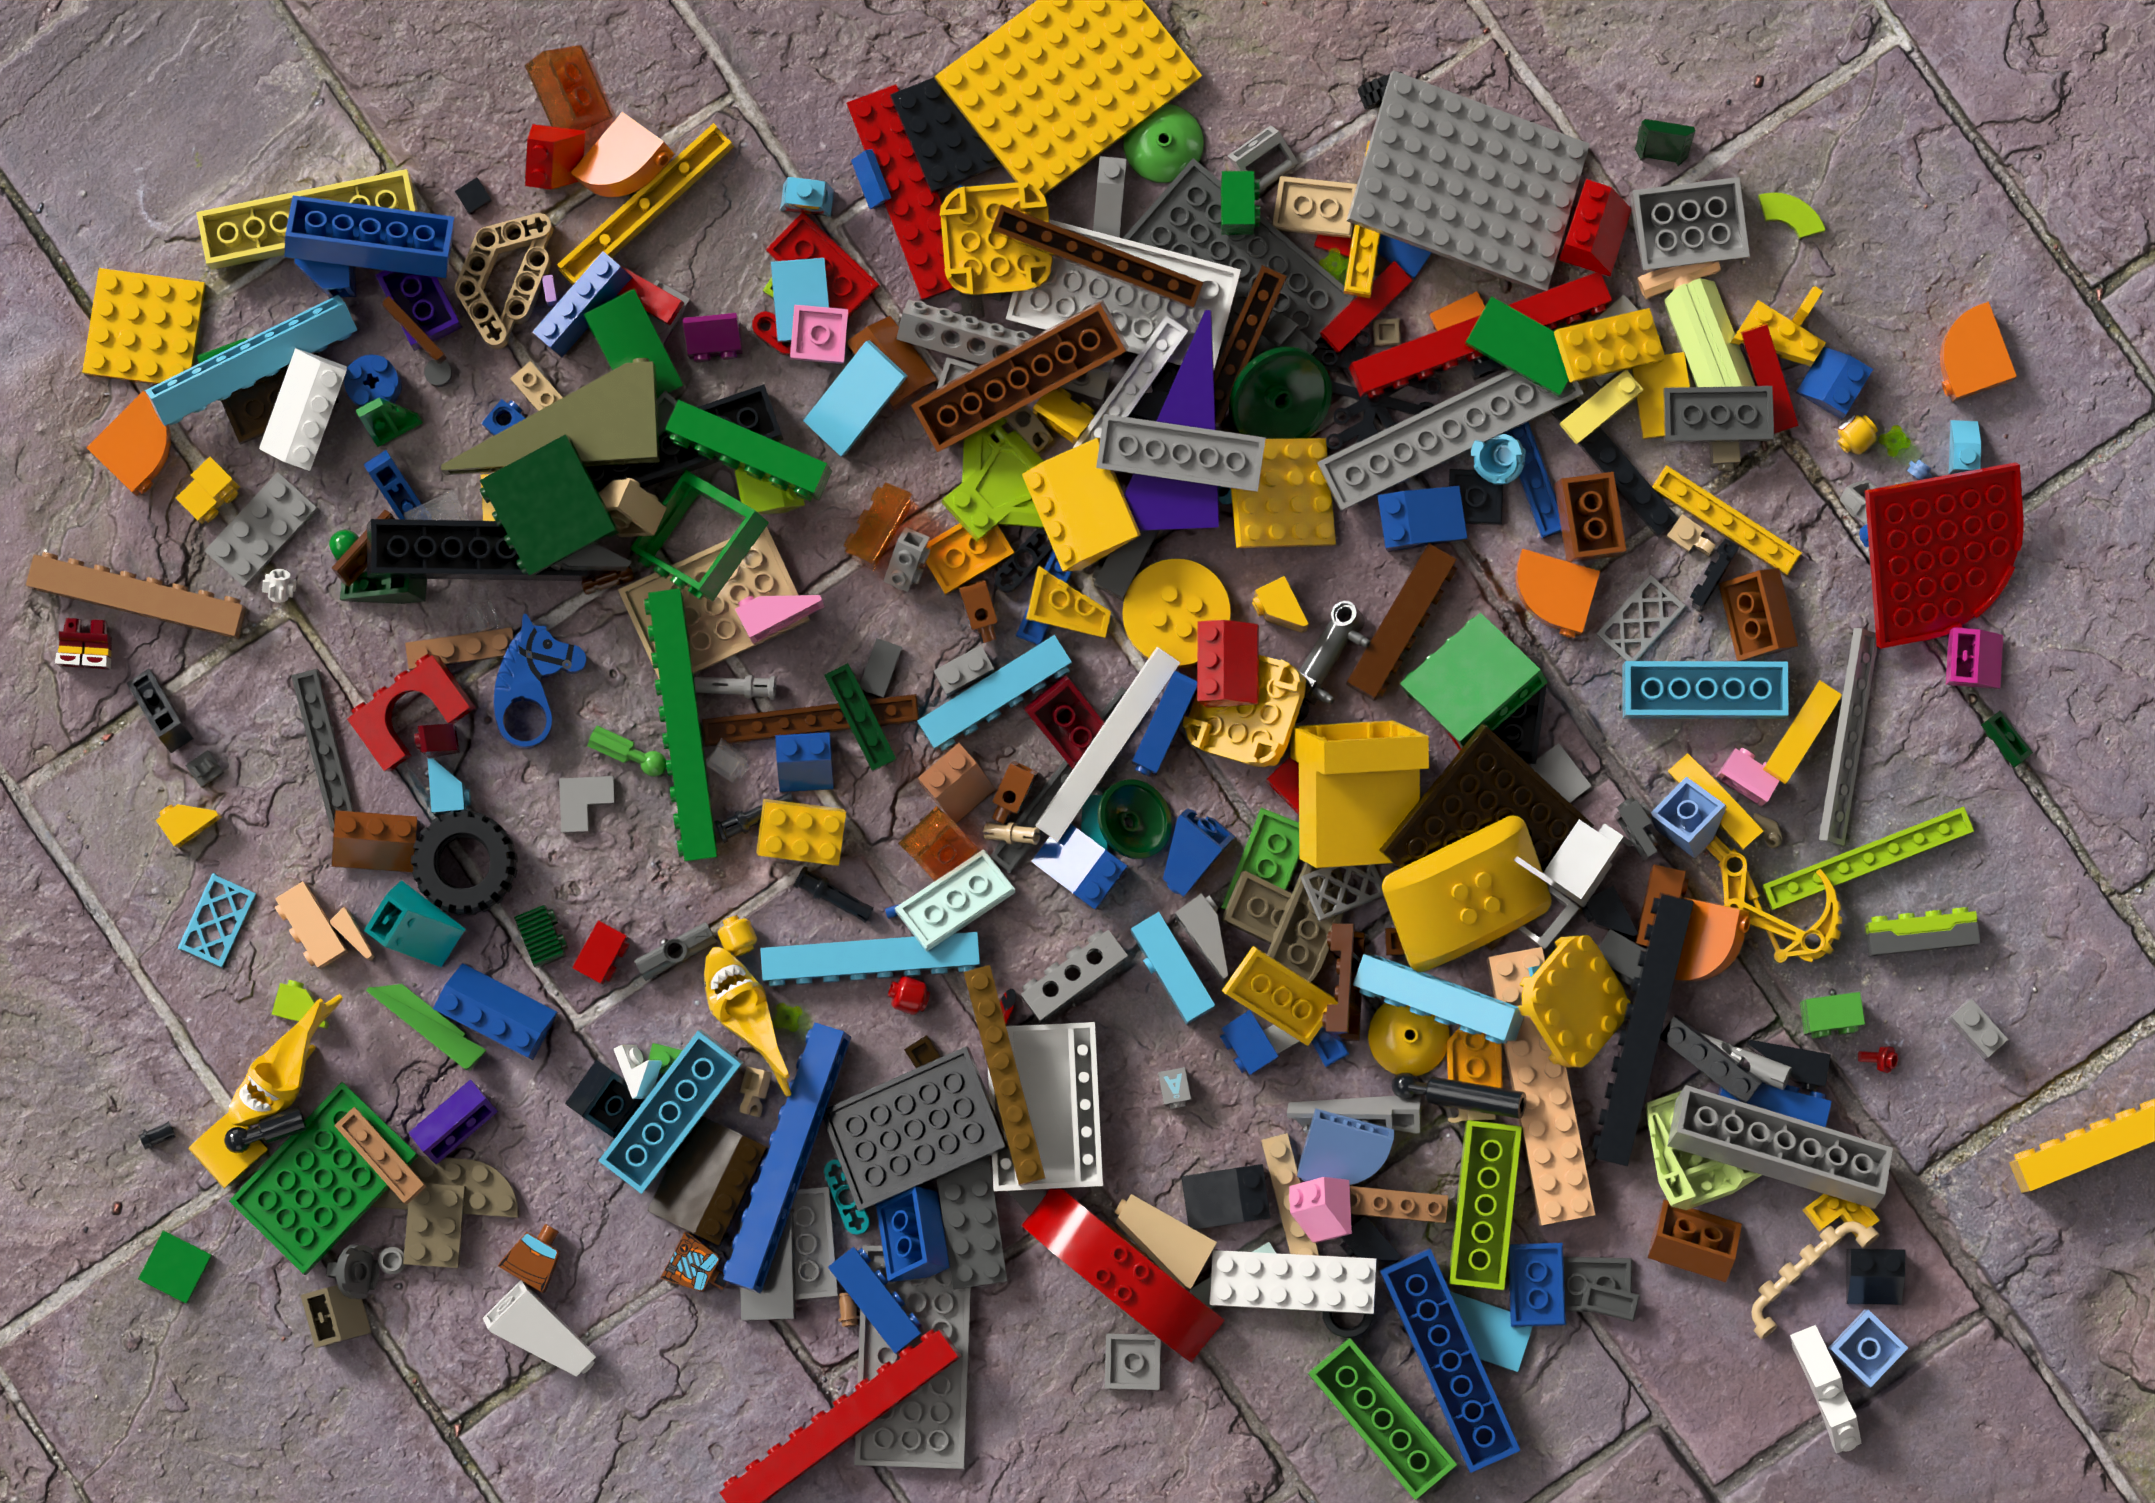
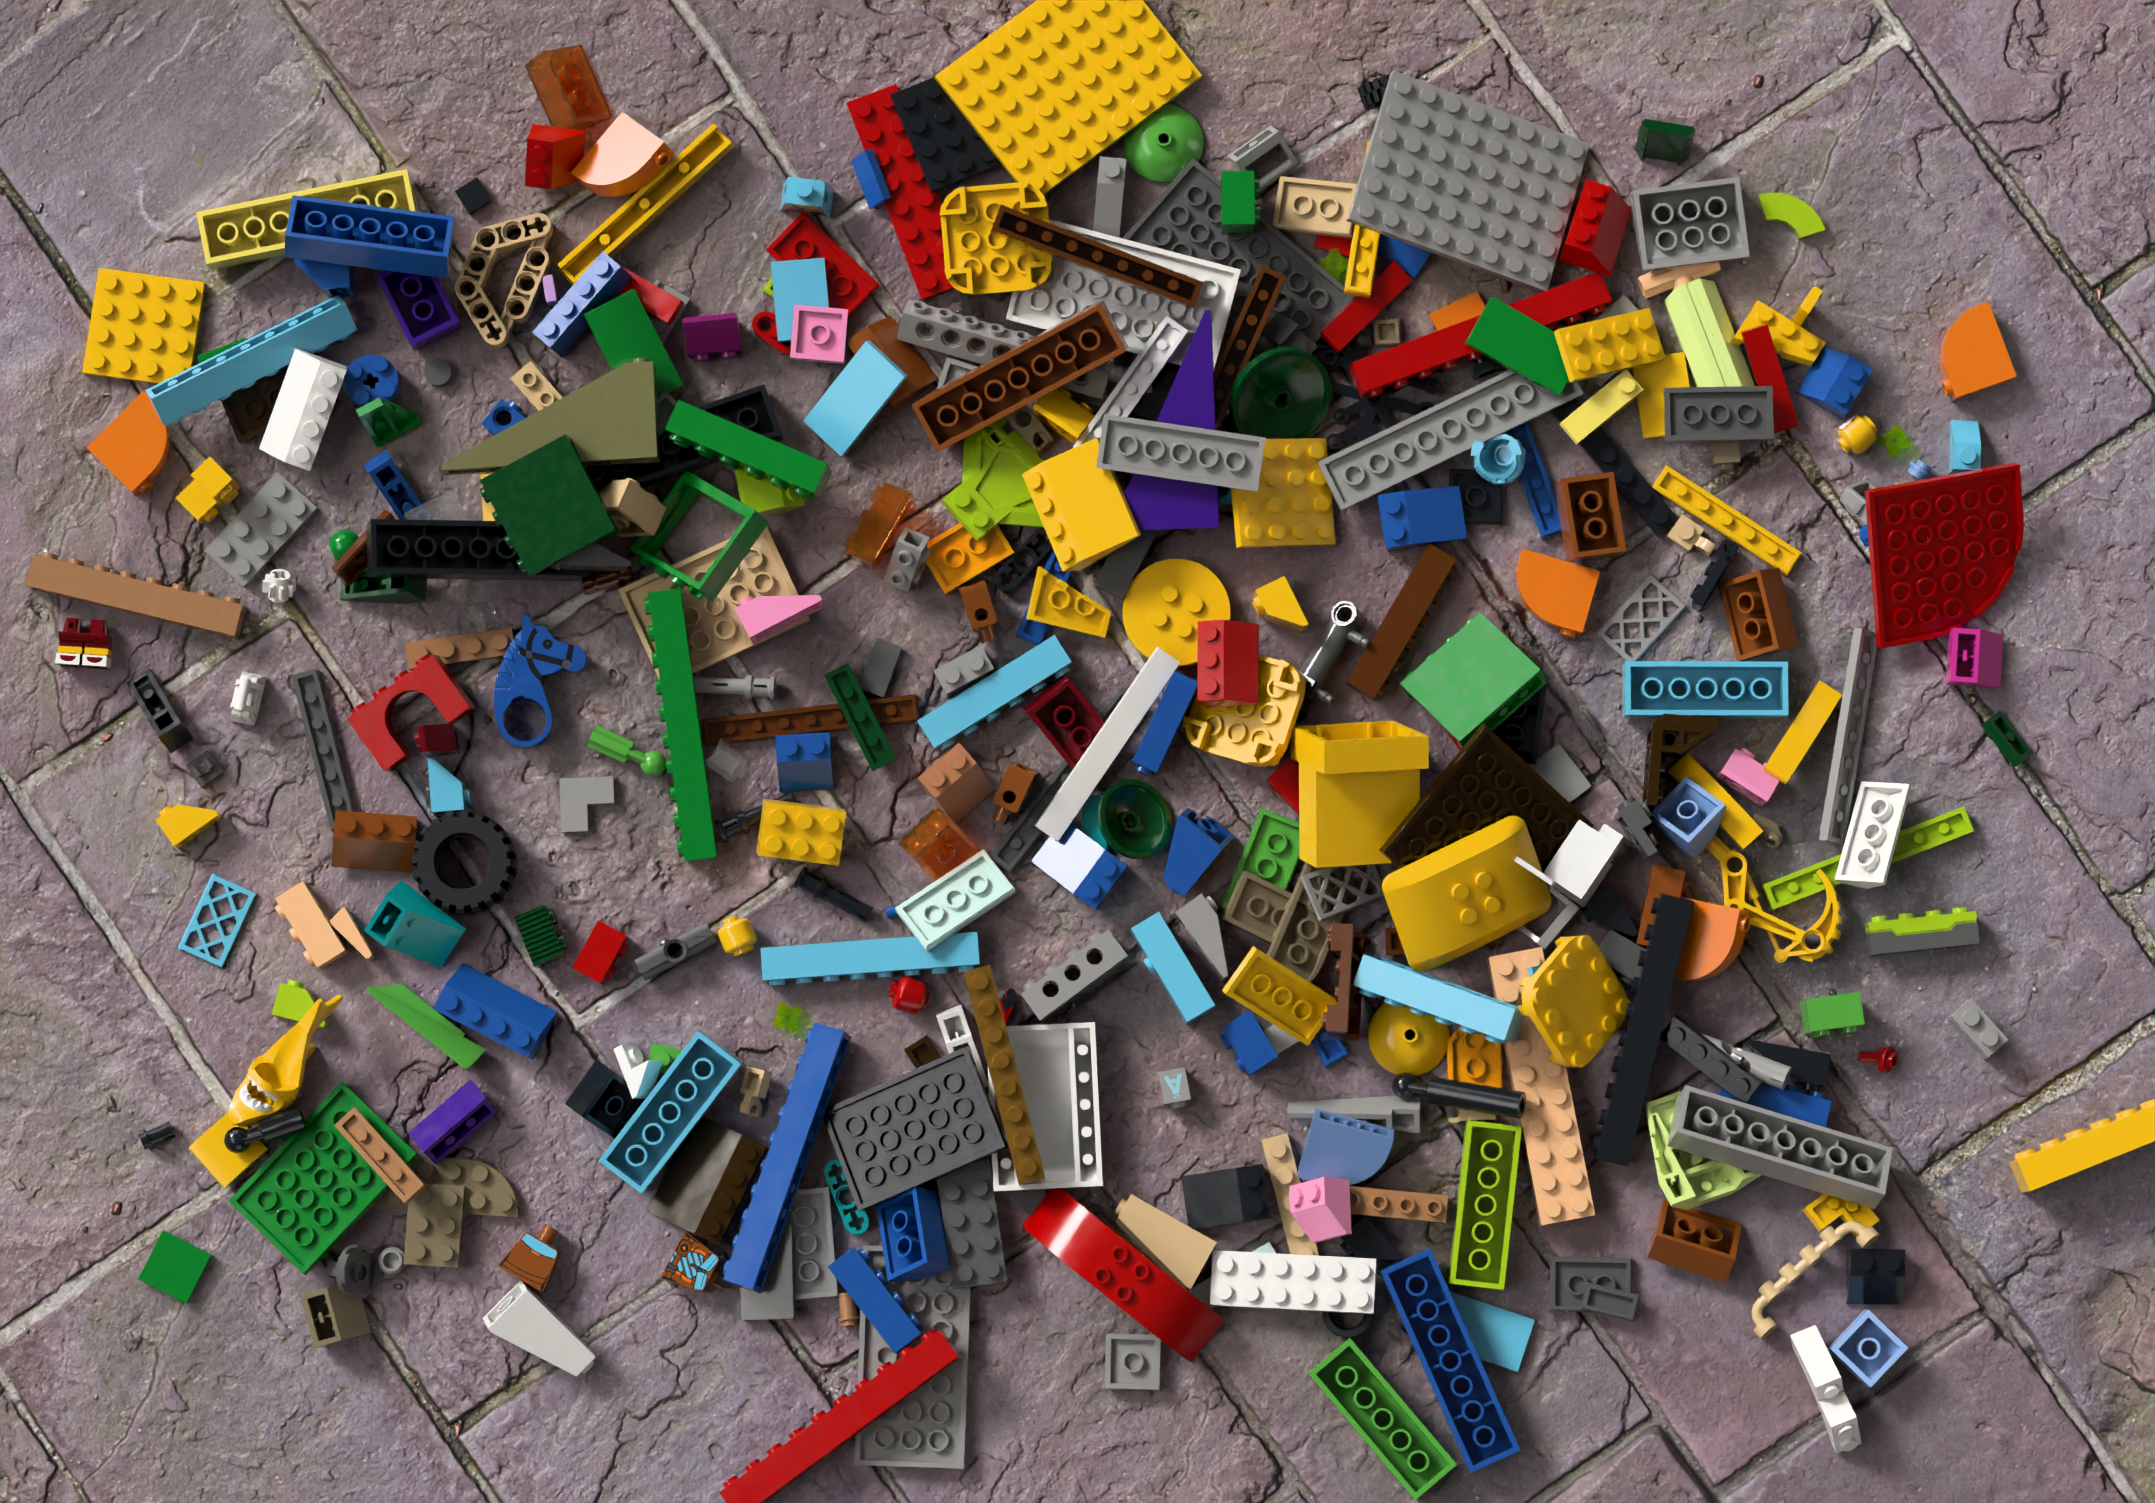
(247, 698): none -> white piece
(417, 334): reddish brown tile -> none
(742, 1008): yellow piece -> none
(958, 1035): none -> white slope
(1011, 833): tan pin -> none
(1536, 1284): blue tile -> none
(1684, 734): none -> dark brown bracket
(1872, 834): none -> white slope

